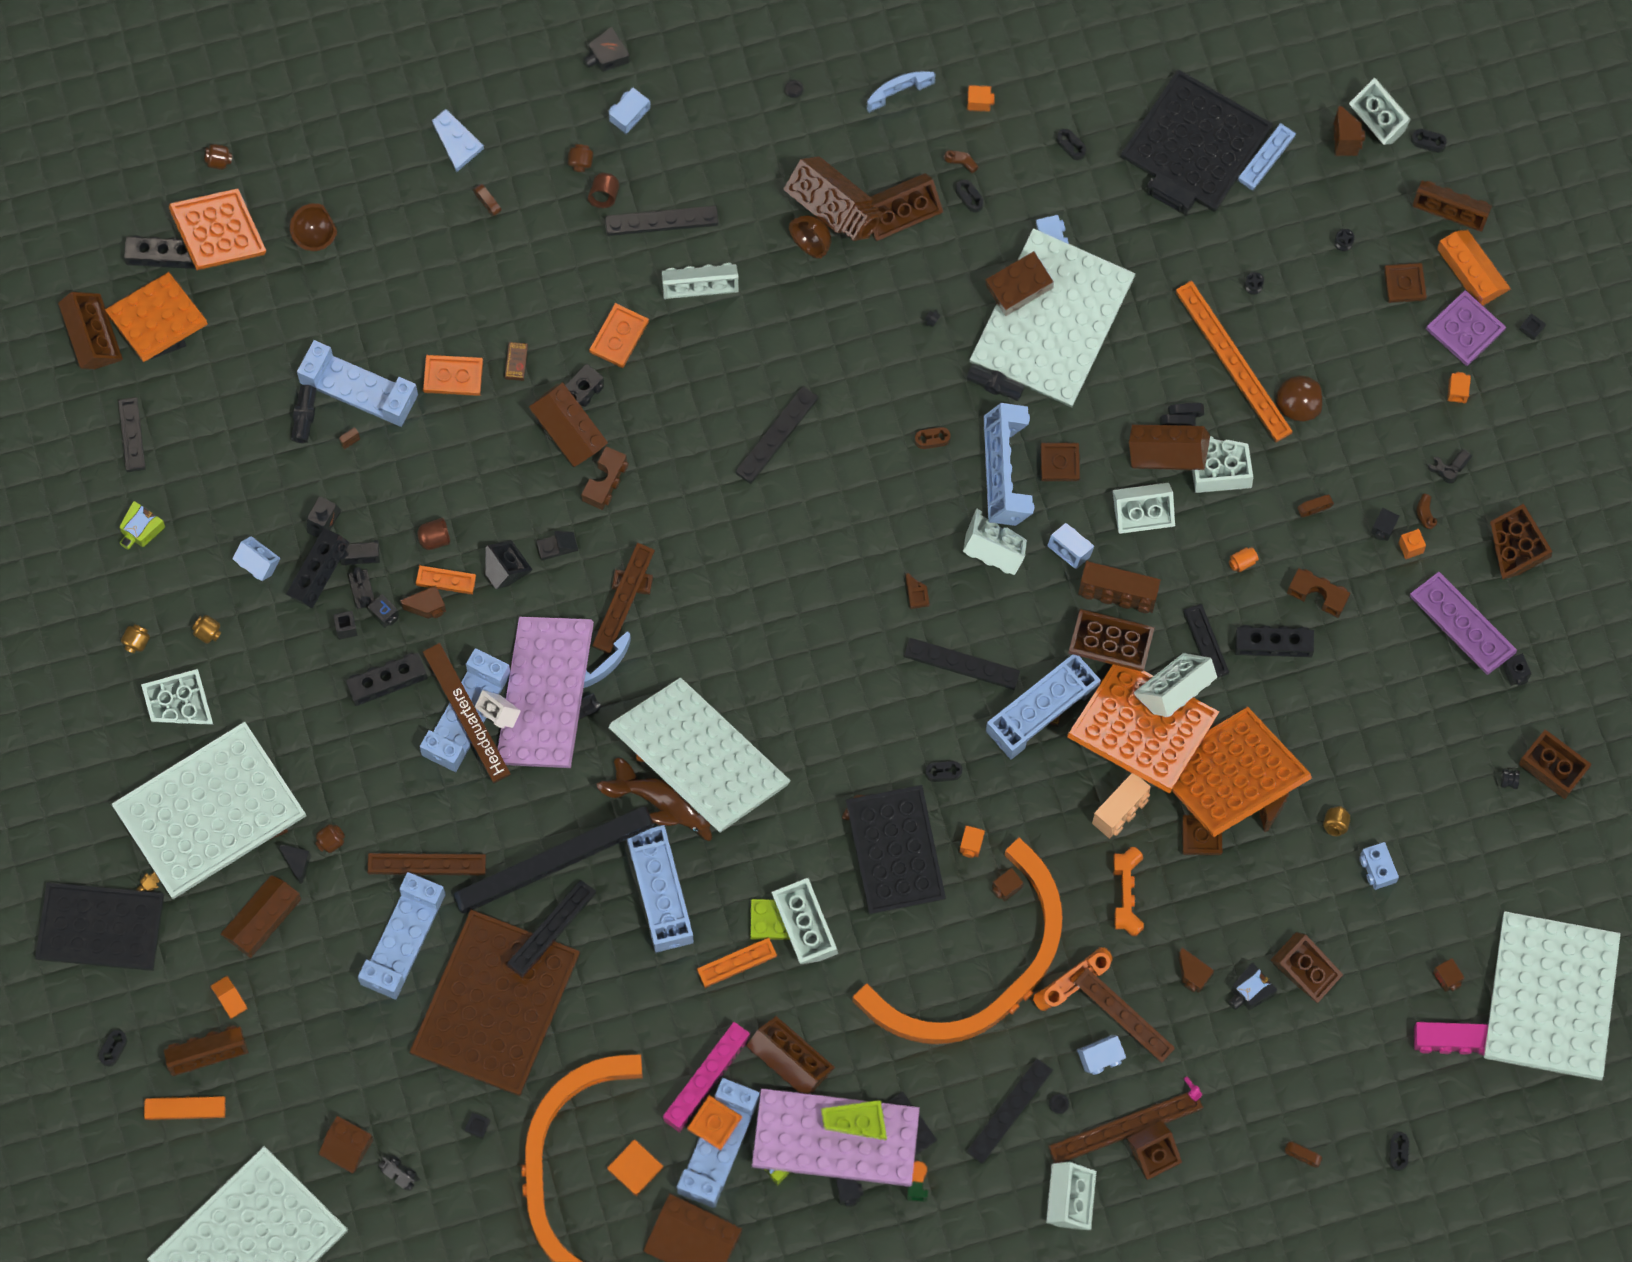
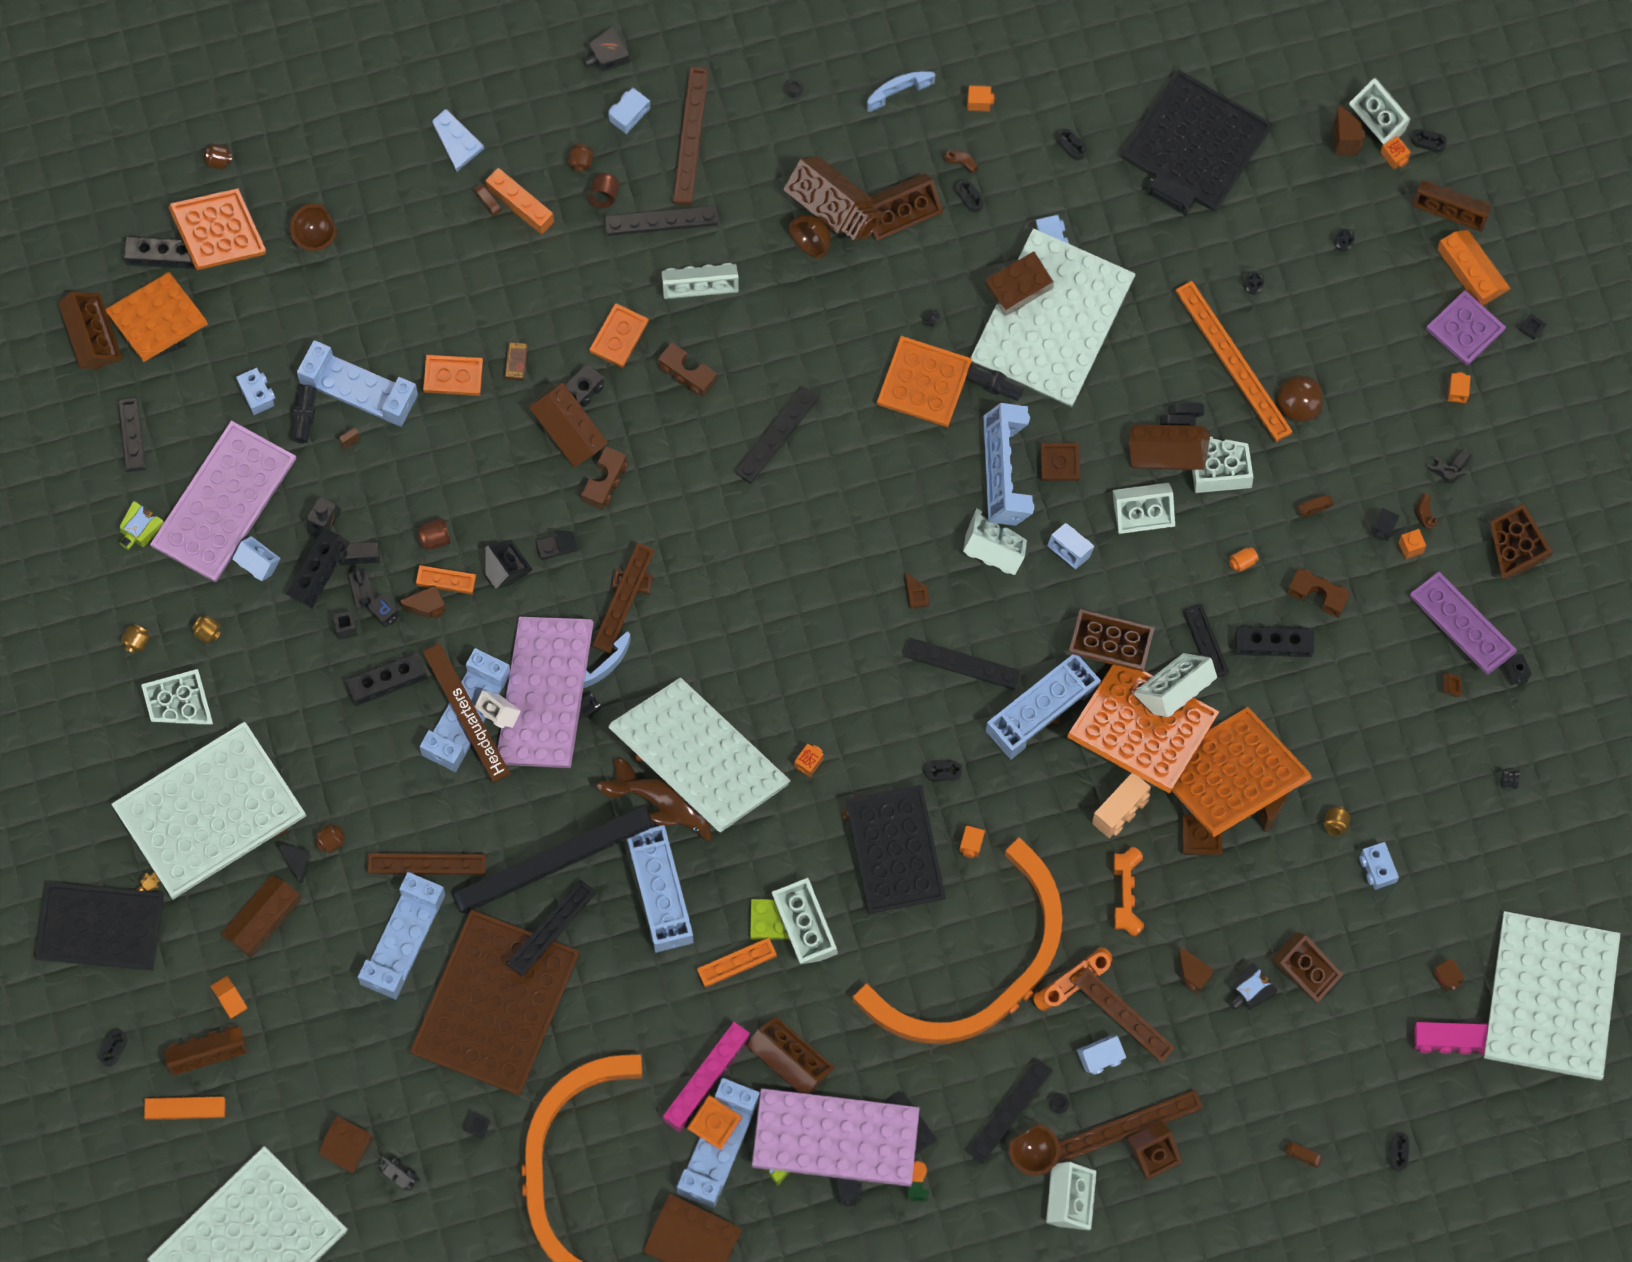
(223, 501): none -> lavender plate
(255, 391): none -> light blue brick
(520, 201): none -> orange brick
(635, 1167): orange tile -> none
(690, 136): none -> reddish brown tile
(698, 380): none -> reddish brown arch
(809, 760): none -> orange brick
(856, 1119): lime wing -> none
(924, 381): none -> orange plate
(934, 441): reddish brown beam -> none
(1007, 885): reddish brown brick -> none
(1035, 1150): none -> reddish brown cylinder
(1119, 587): reddish brown brick -> none
(1195, 1092): dark pink hand -> none
(1266, 157): light blue plate -> none
(1395, 153): none -> orange brick
(1405, 282): reddish brown plate -> none
(1452, 685): none -> reddish brown plate
(1555, 764): reddish brown brick -> none

